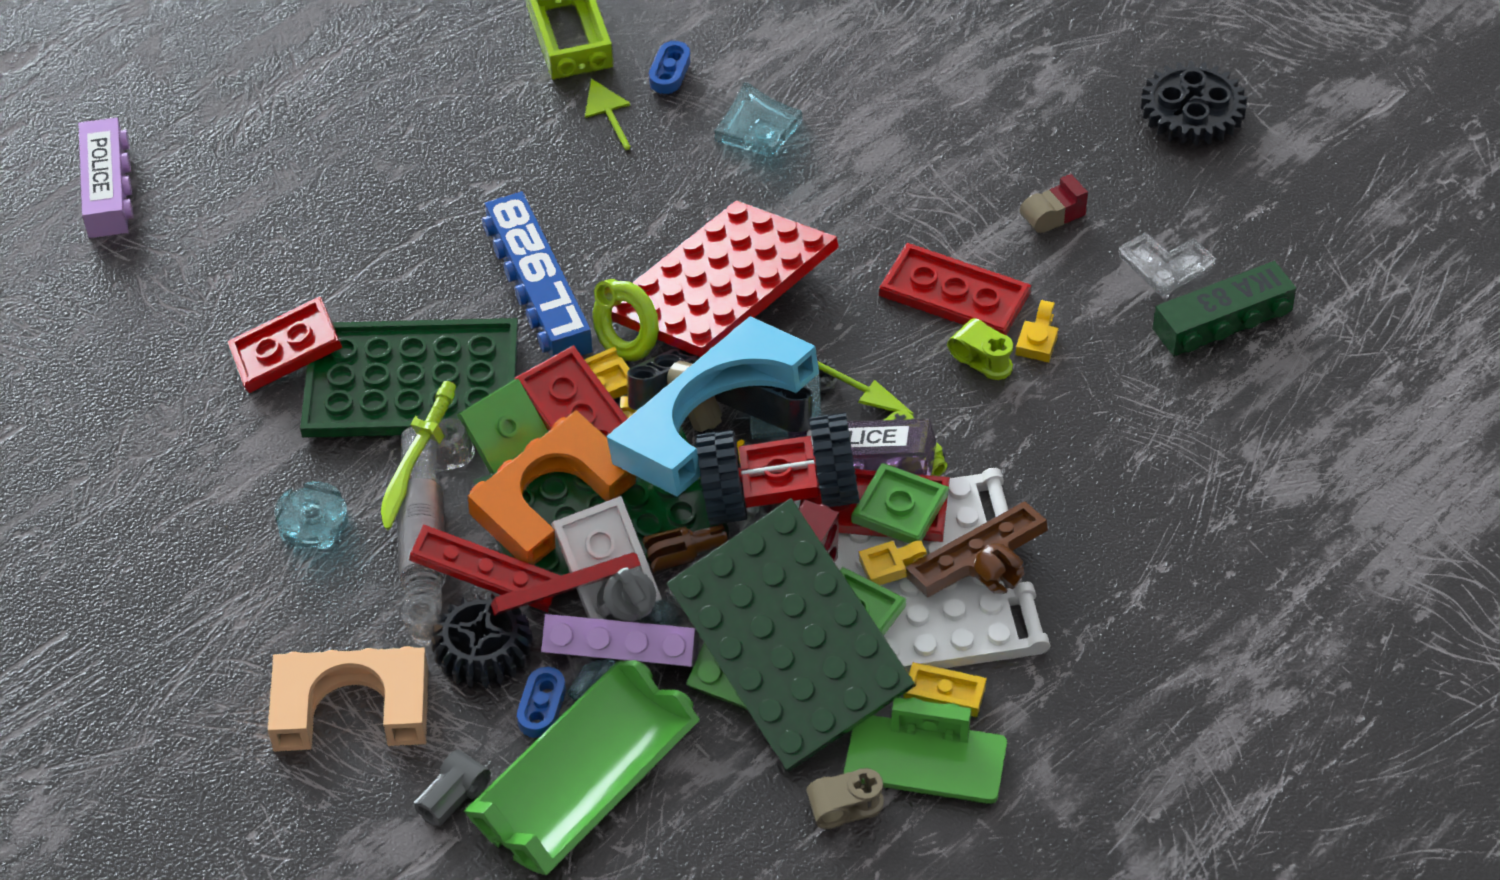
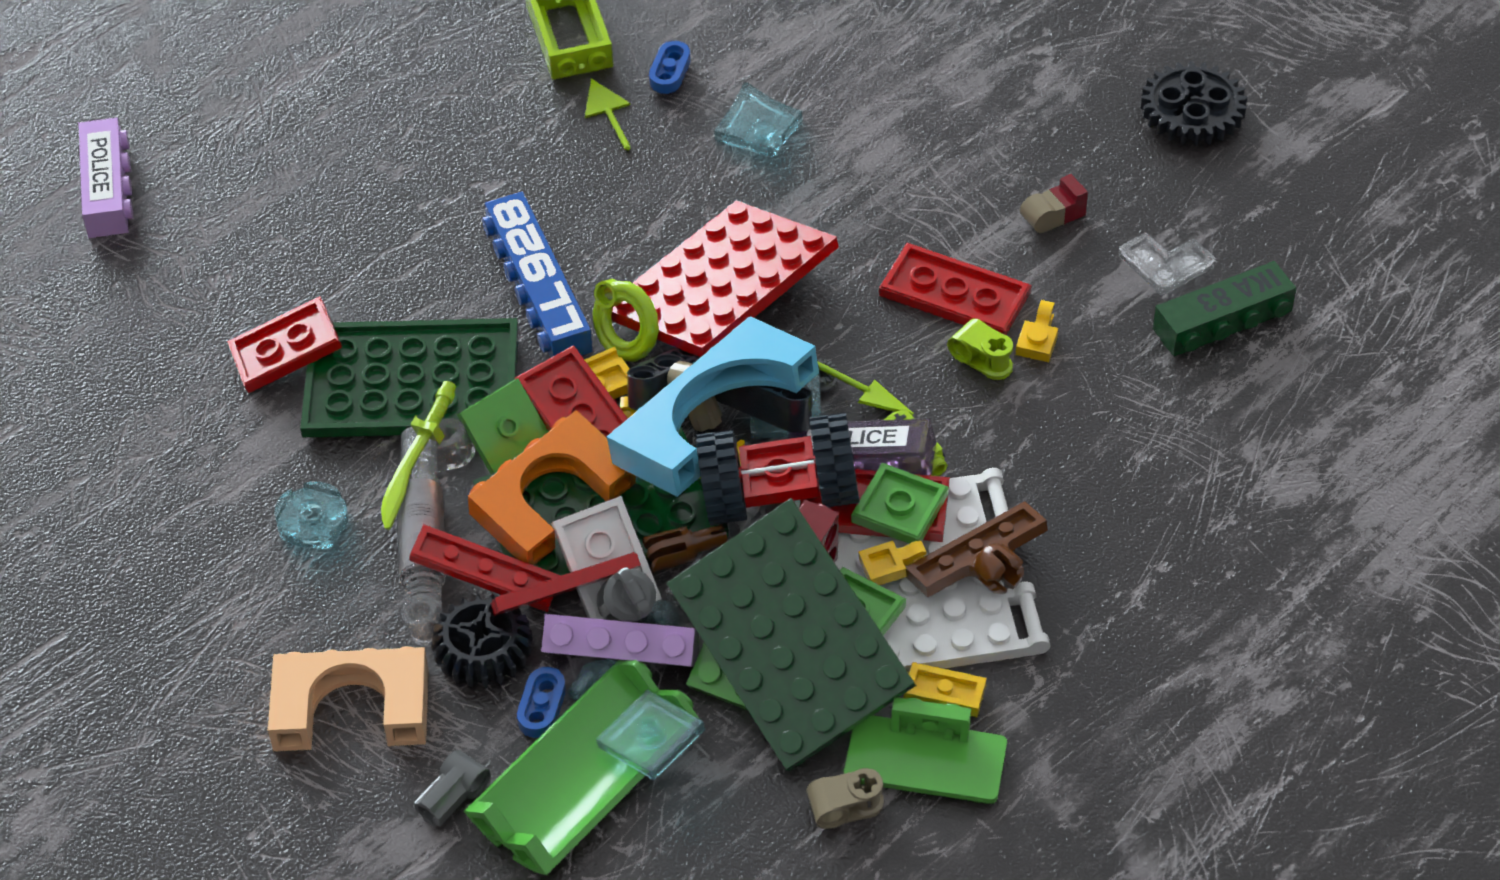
(650, 734): none -> clear light blue plate

